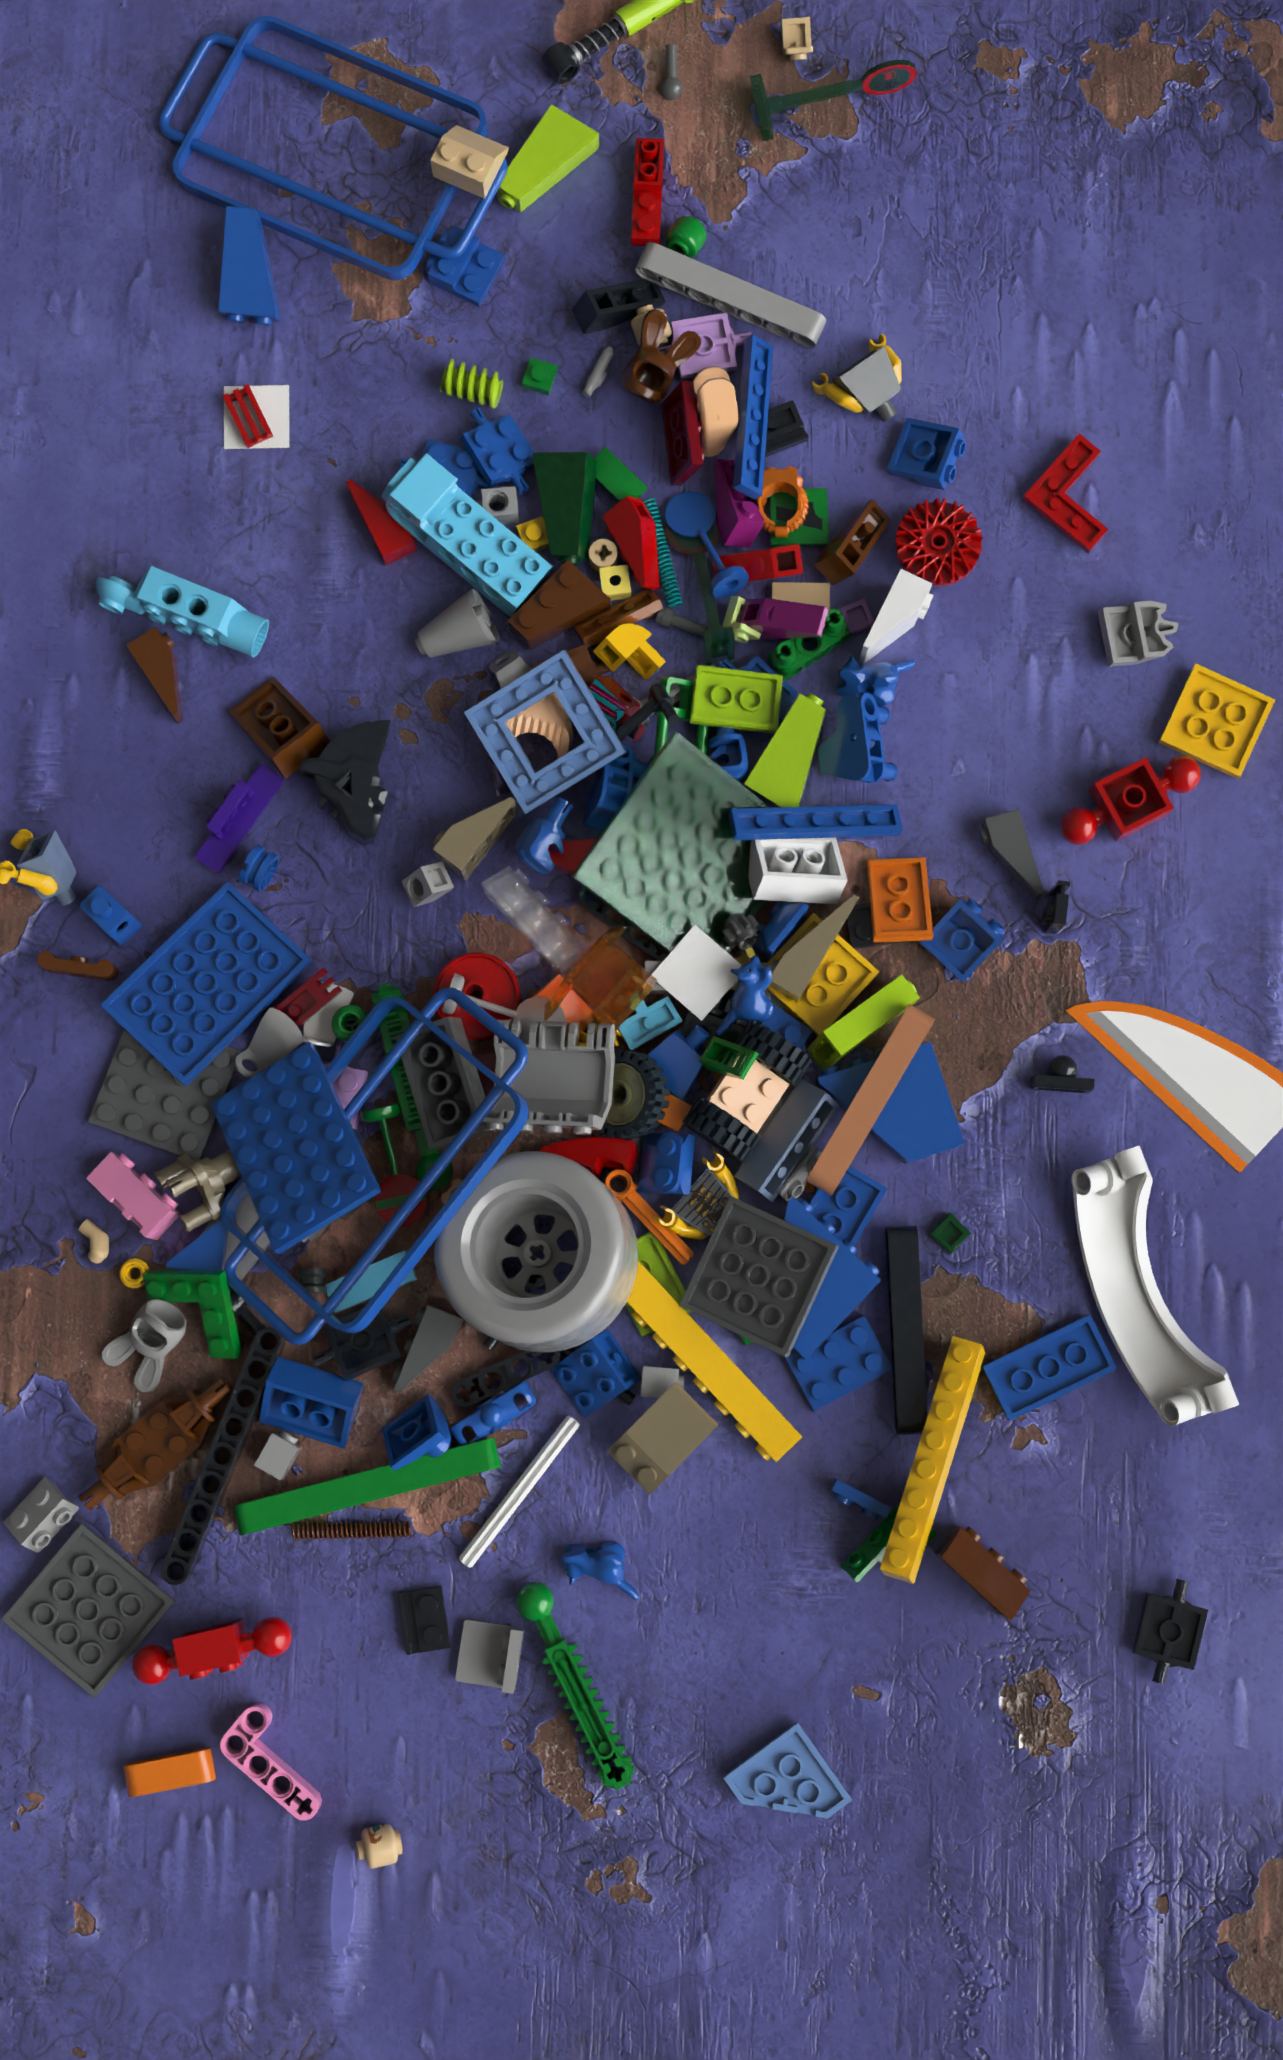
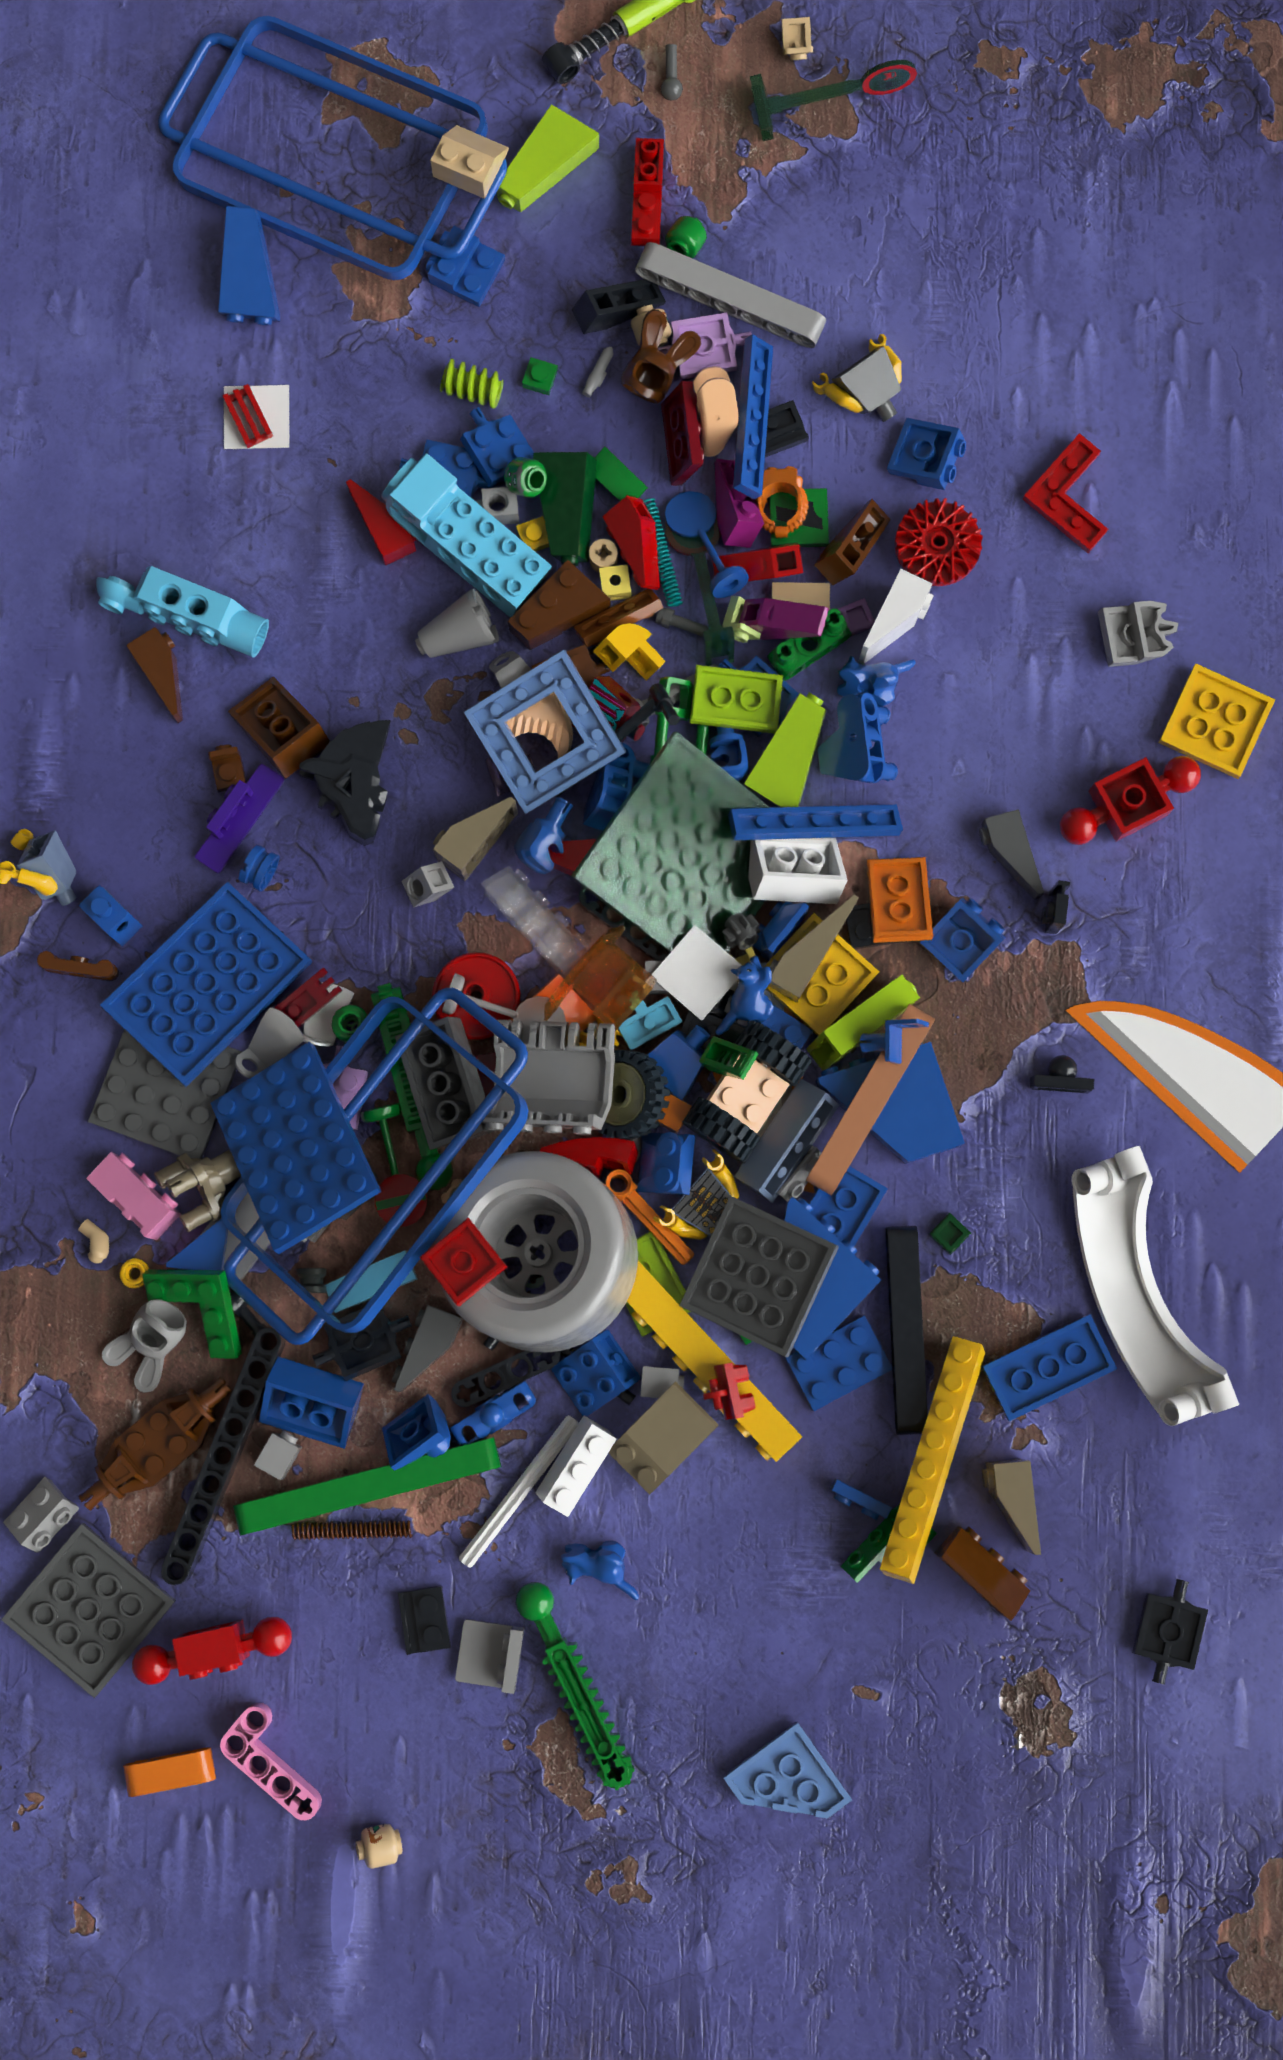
(227, 766): none -> reddish brown bracket
(463, 1262): none -> red plate
(525, 477): none -> green head
(575, 1466): none -> white brick
(726, 1393): none -> red hips
(890, 1040): none -> blue bracket
(1013, 1492): none -> dark tan slope

